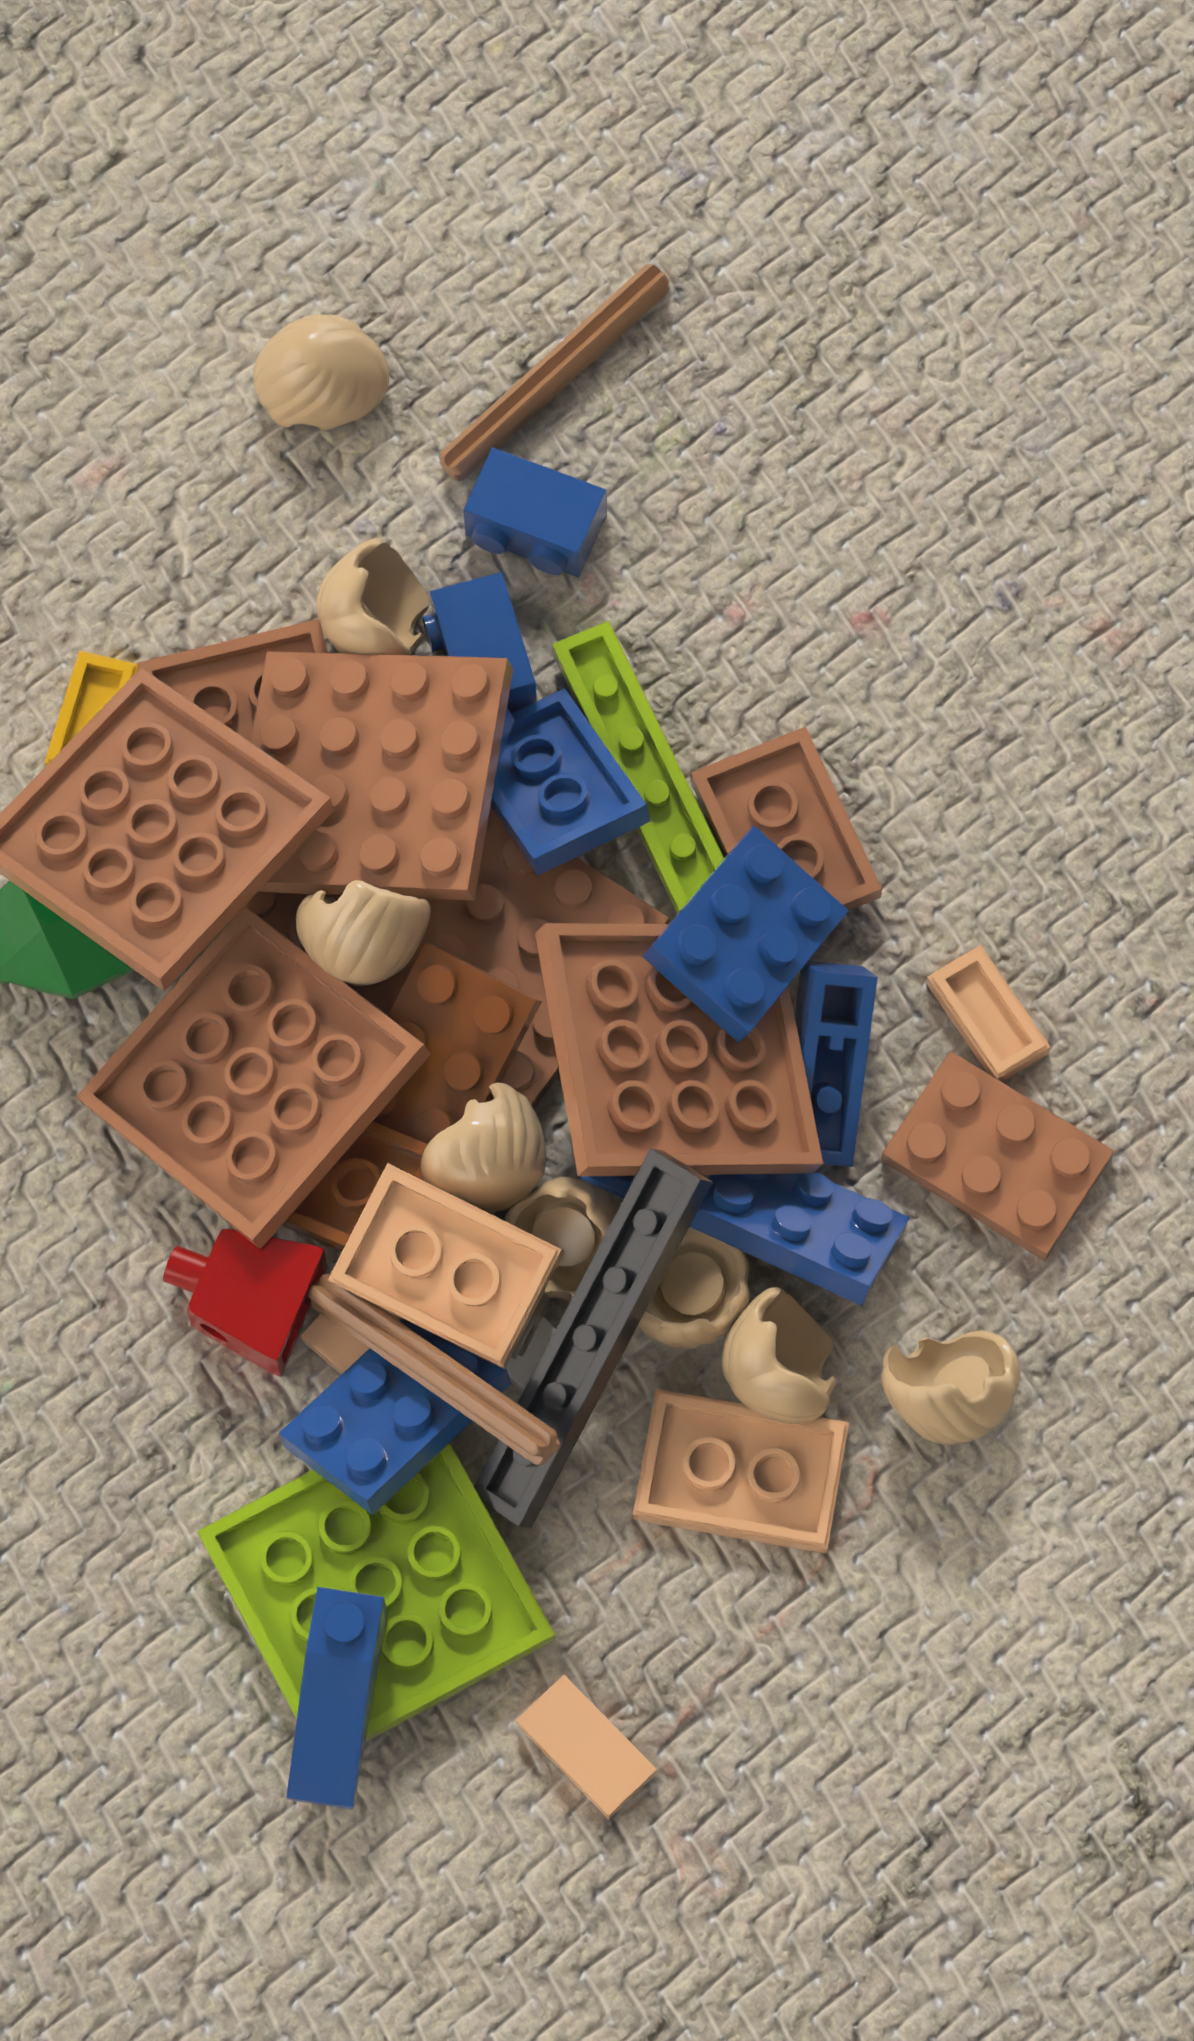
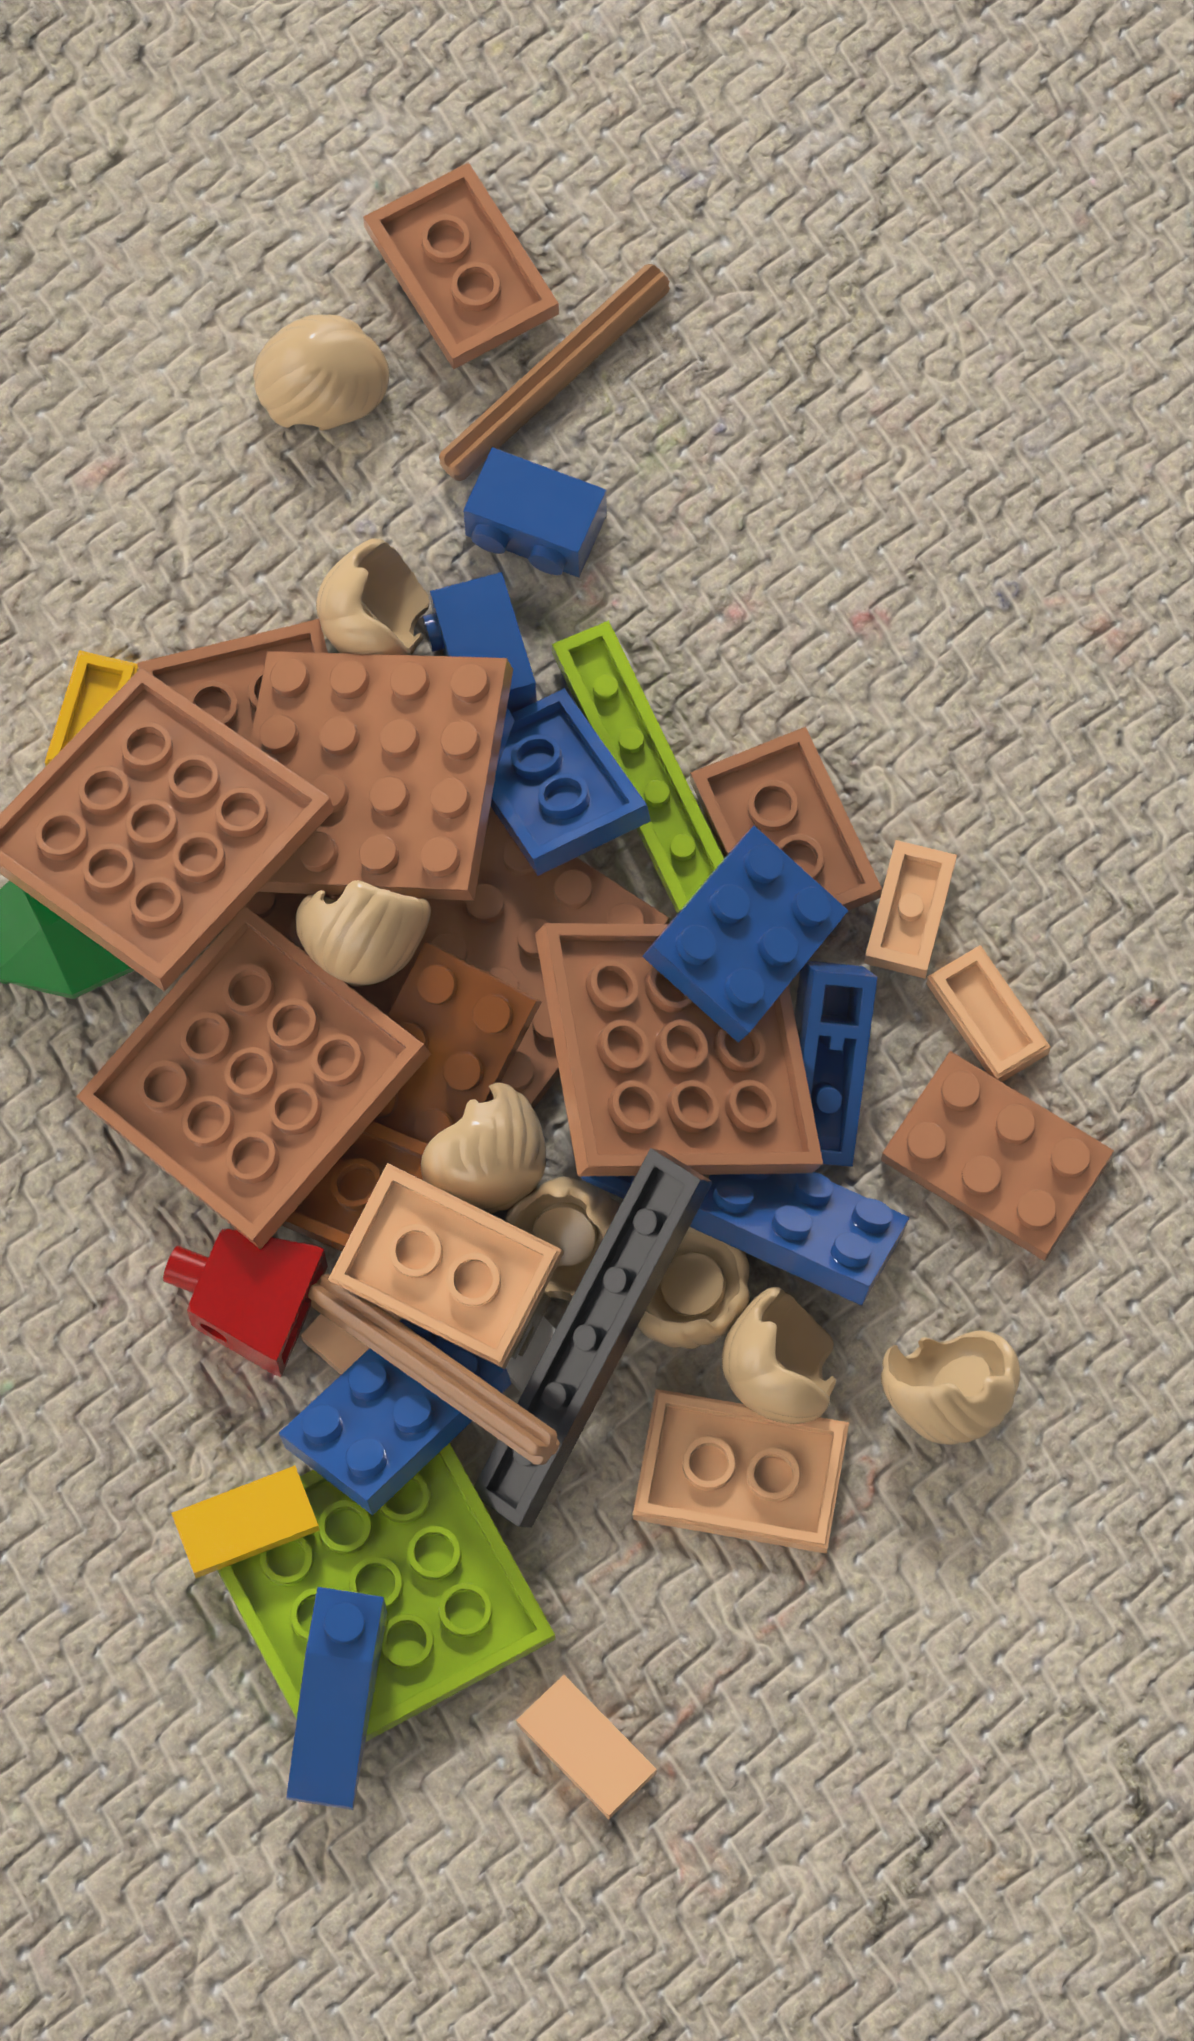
(245, 1521): none -> yellow tile
(461, 265): none -> nougat plate
(910, 909): none -> light nougat plate

